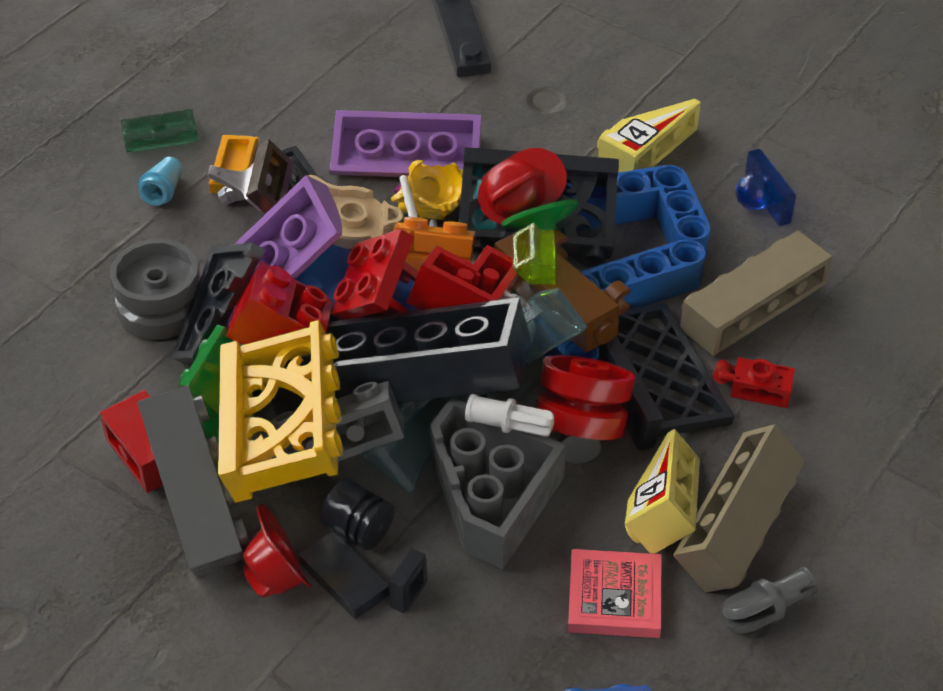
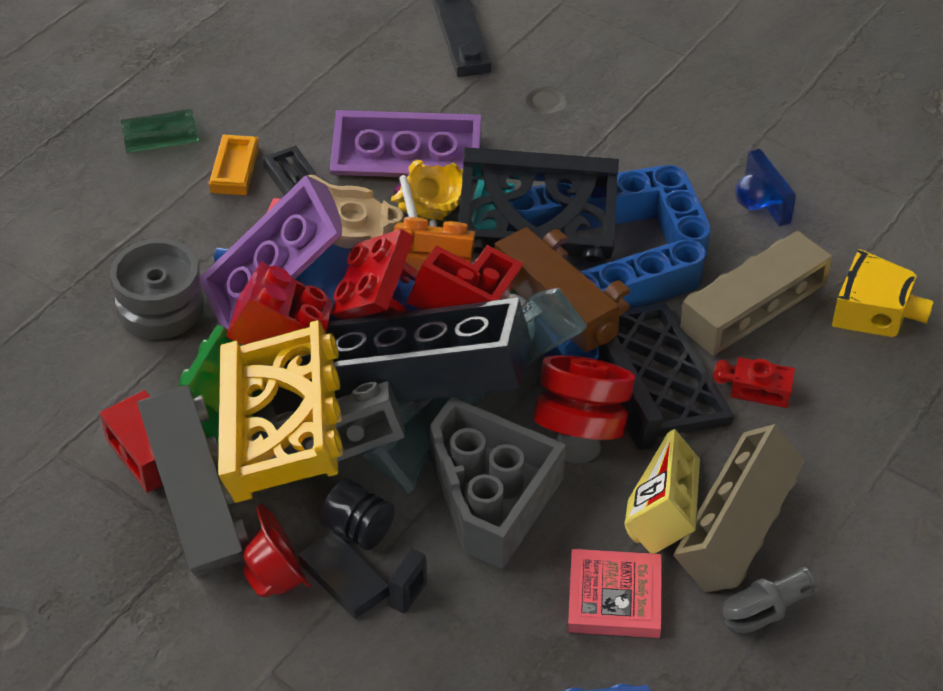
(159, 183): medium azure cone -> none
(216, 295): black wing -> none
(261, 183): dark brown piece -> none
(509, 415): white axle -> none
(521, 183): red piece -> none
(534, 255): clear neon green piece -> none
(543, 217): green dish -> none
(650, 136): light yellow slope -> none
(878, 297): none -> yellow torso

